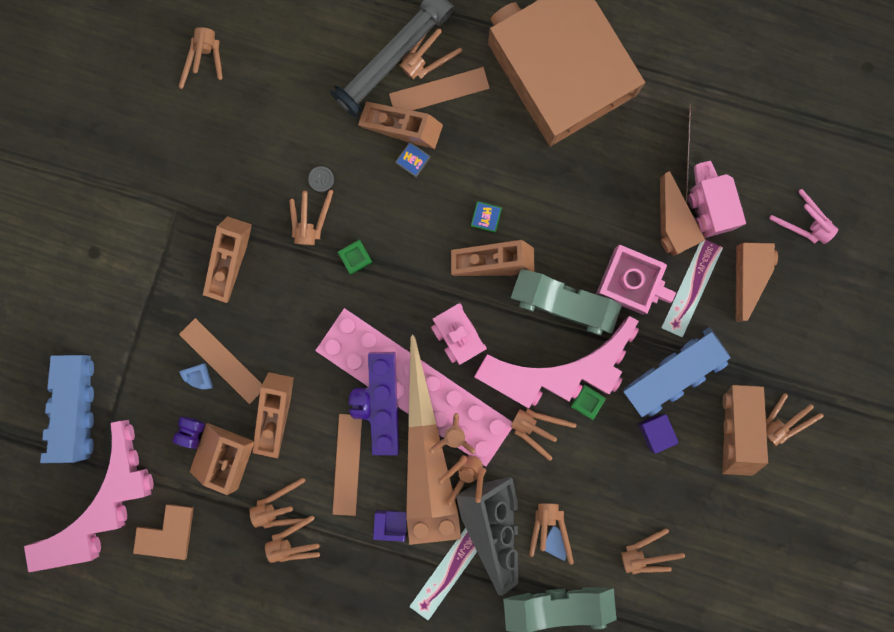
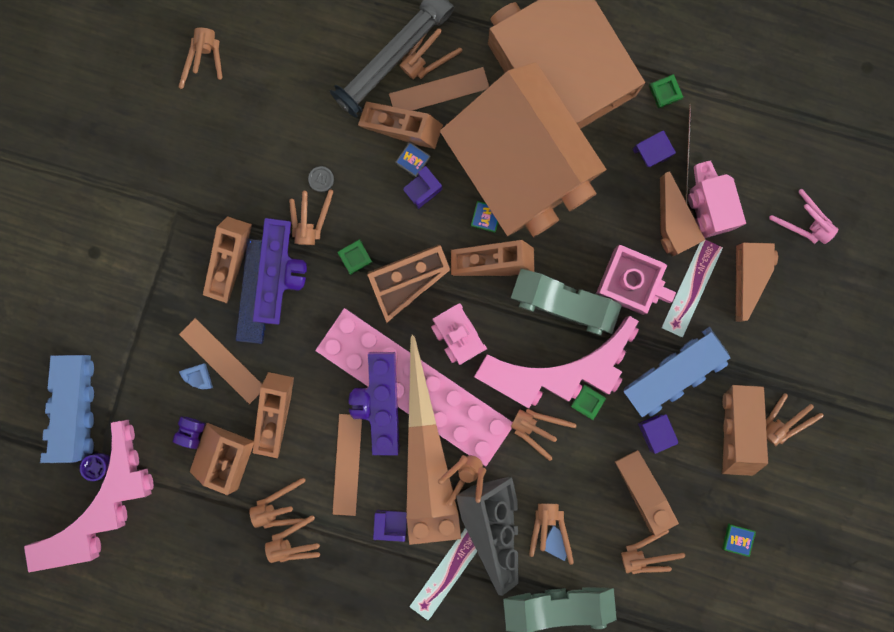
(91, 468): none -> dark purple wheel
(172, 539): nougat tile -> none
(247, 330): none -> clear blue tile
(275, 272): none -> dark purple plate
(406, 279): none -> nougat wedge
(423, 188): none -> dark purple panel
(453, 437): nougat plant -> none
(524, 151): none -> nougat brick
(646, 493): none -> nougat slope
(655, 149): none -> dark purple panel
(666, 91): none -> green tile
(738, 540): none -> tile

